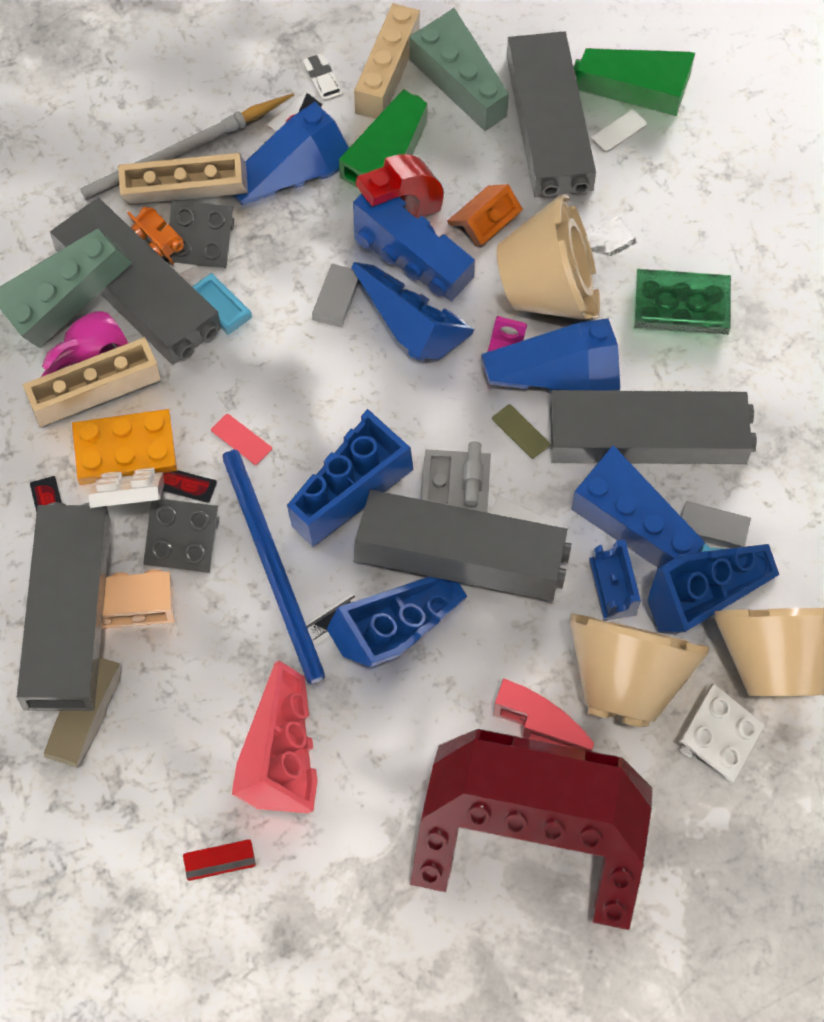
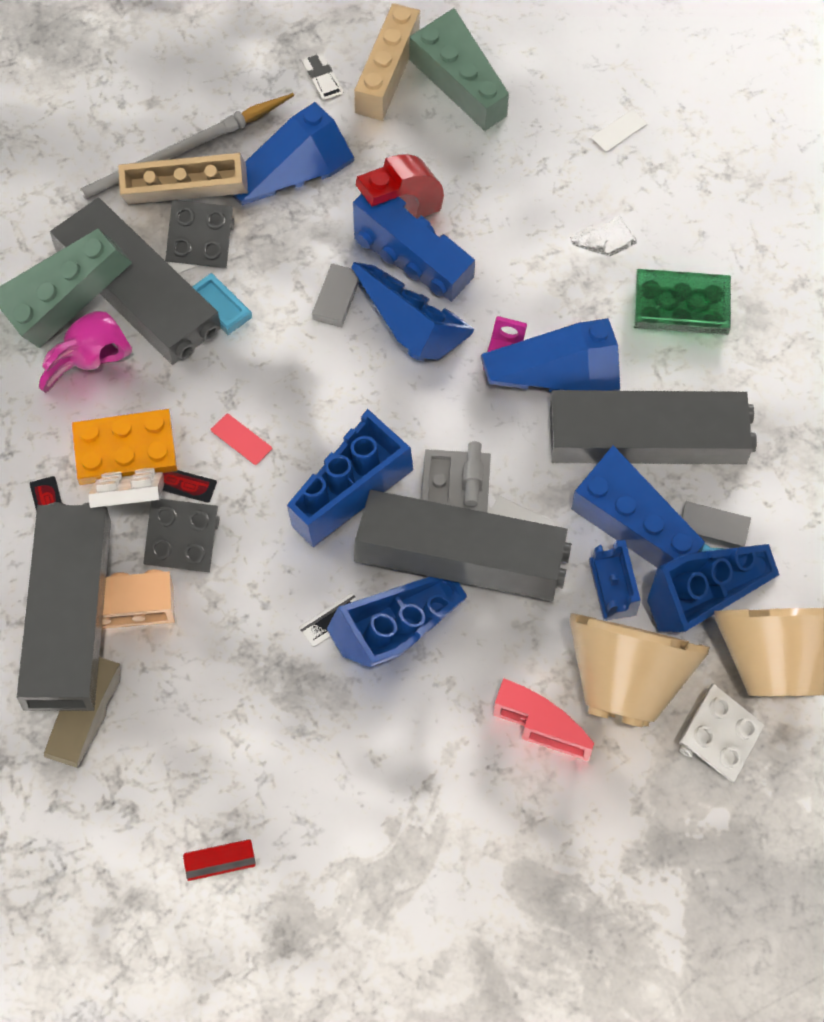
(92, 382): tan brick -> none
(162, 242): orange hinge -> none
(273, 567): blue axle -> none
(275, 757): coral wedge -> none
(300, 104): white sticker -> none
(390, 134): green slope -> none
(487, 213): orange panel -> none
(521, 431): olive sticker -> none
(541, 797): dark red wedge -> none
(550, 114): dark grey brick -> none
(550, 264): tan cone -> none
(636, 76): green slope -> none

